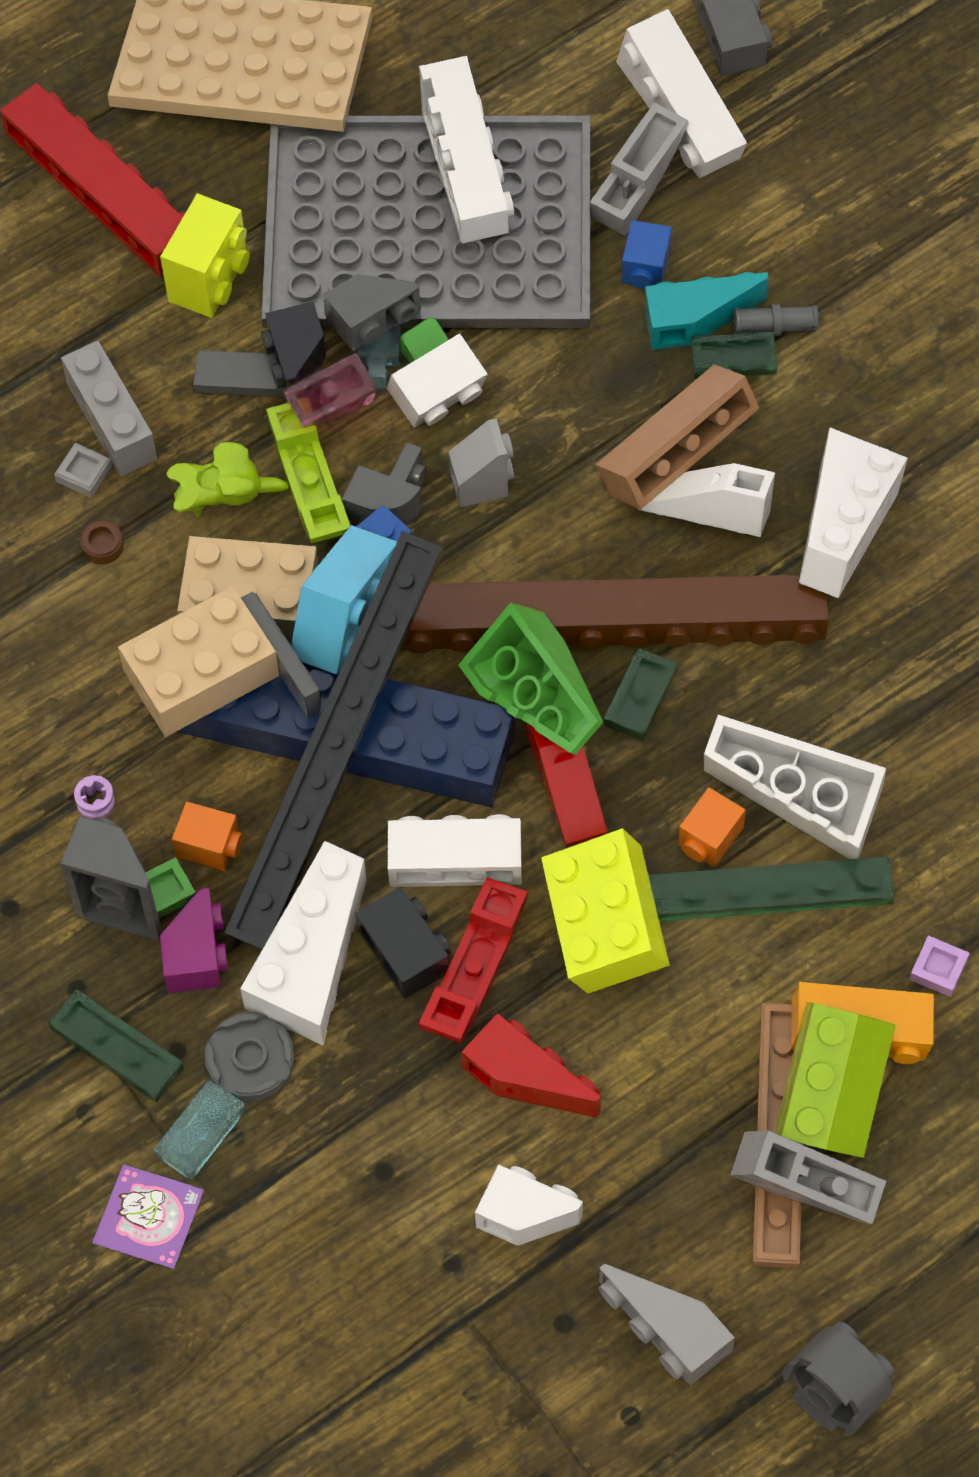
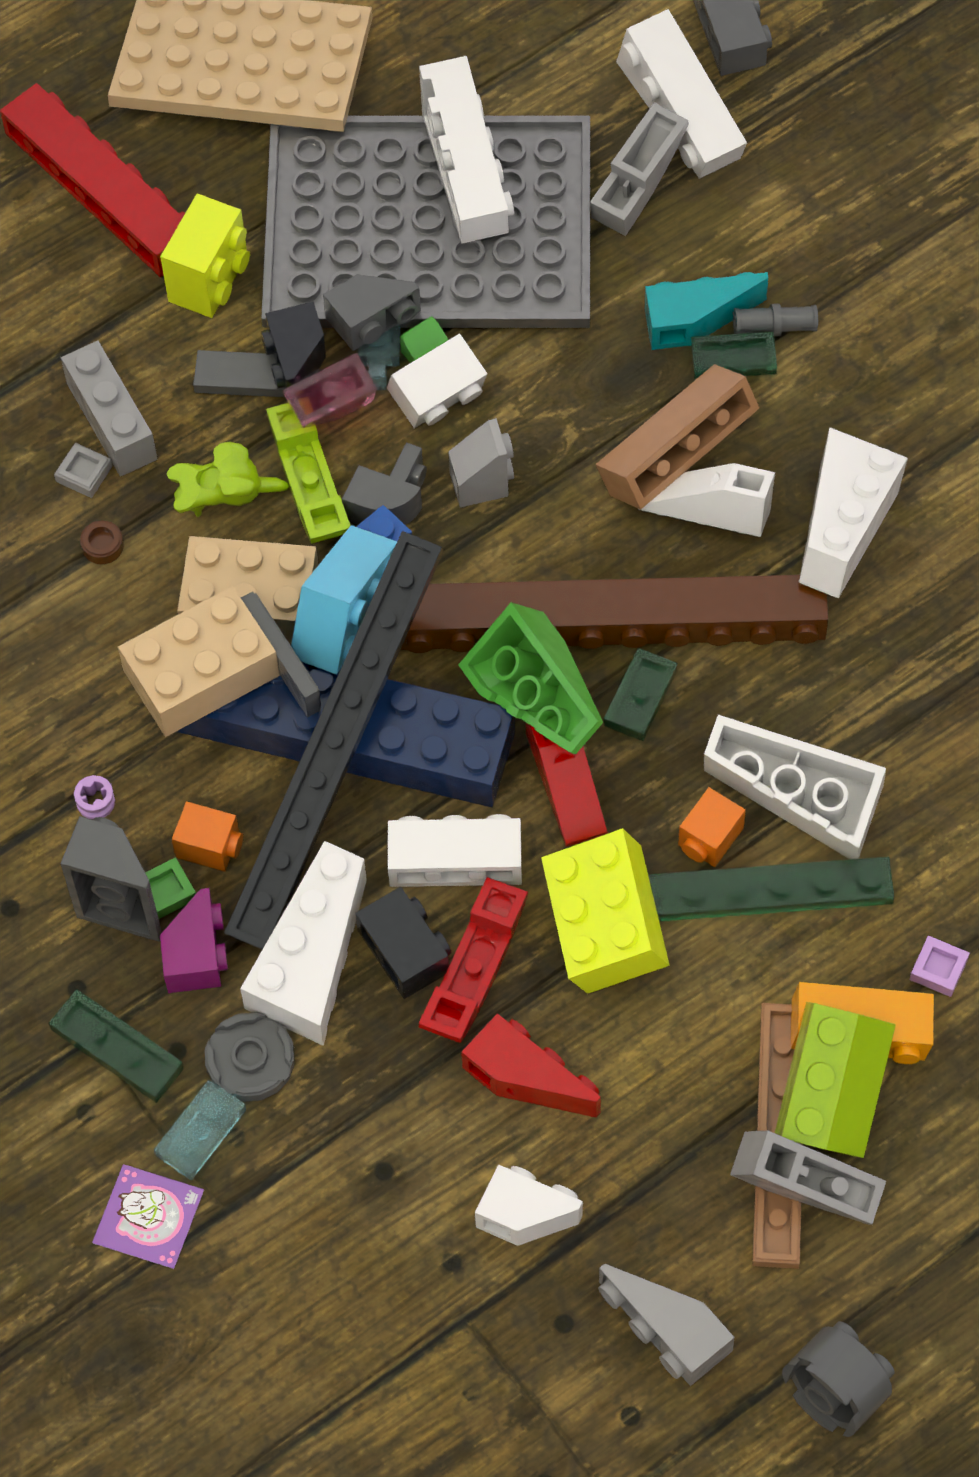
(646, 254): blue brick -> none

